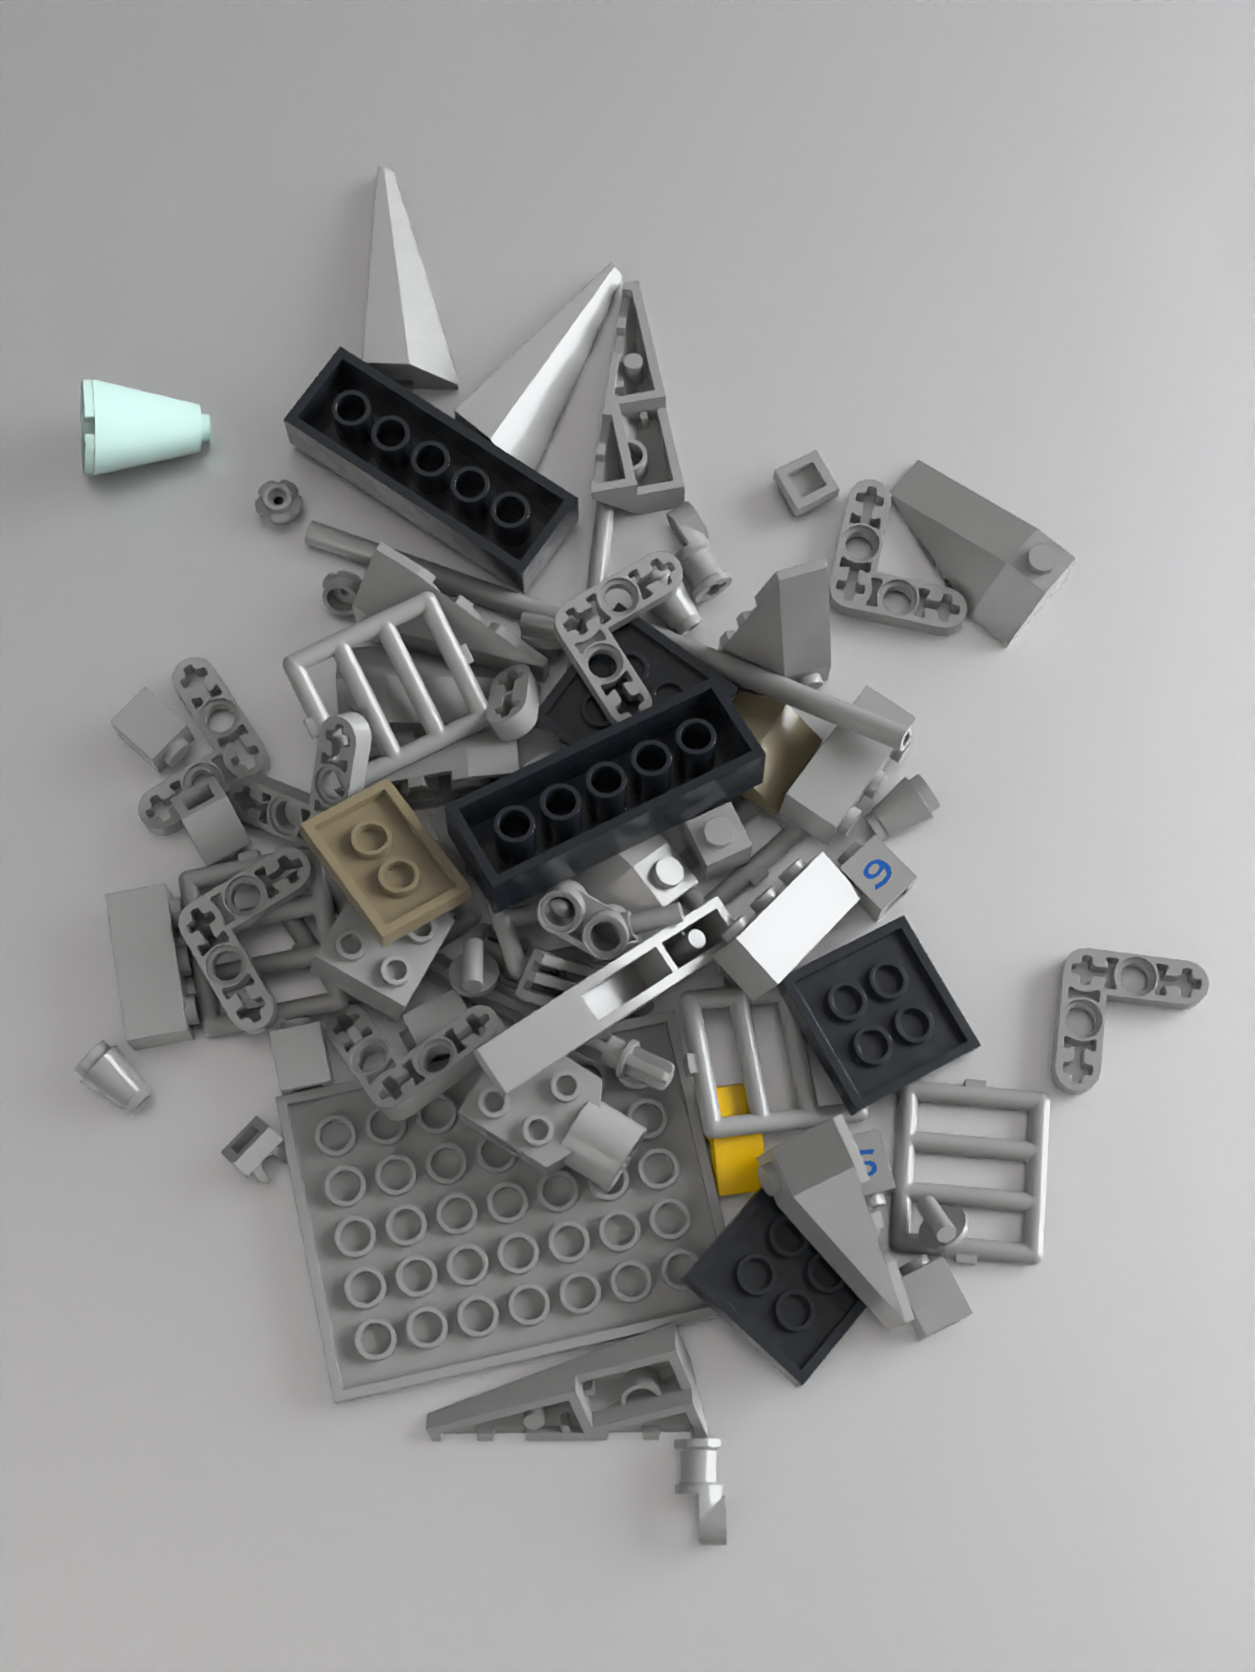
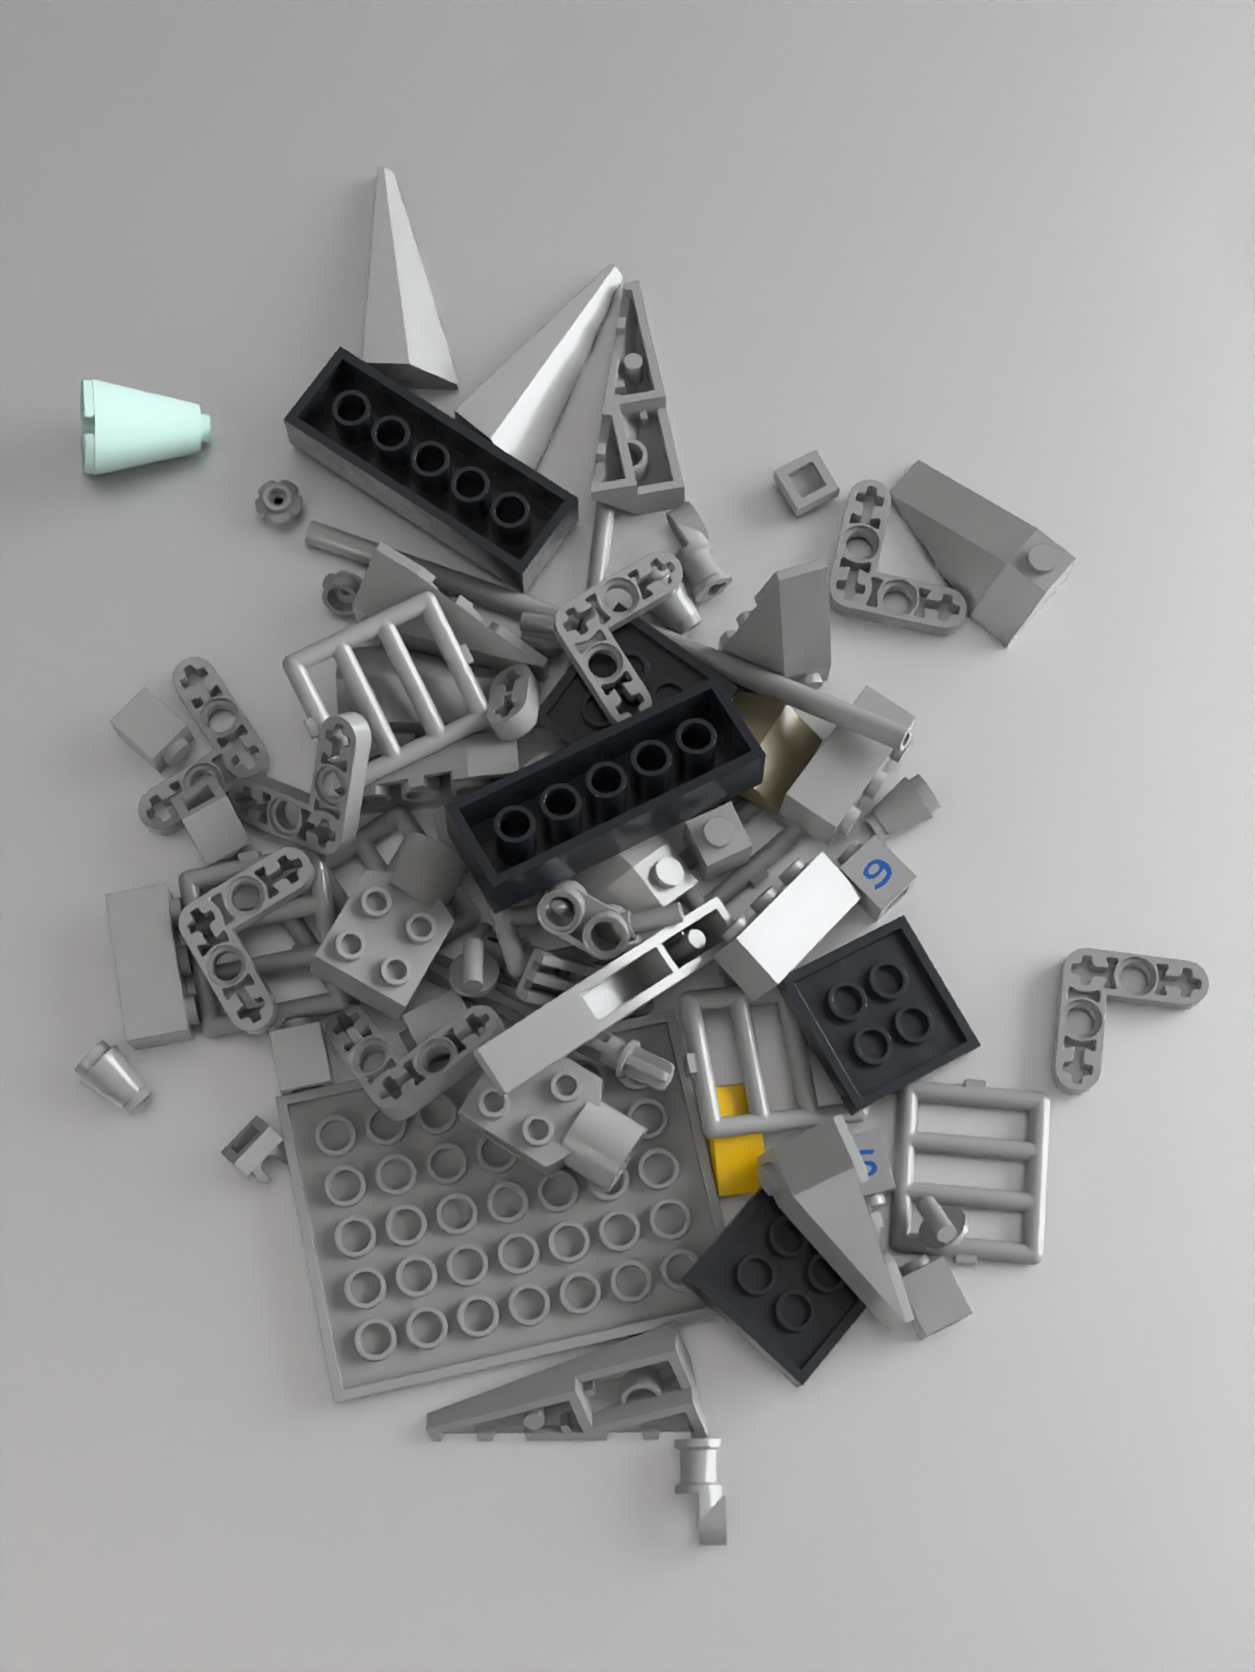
(385, 862): dark tan plate -> none

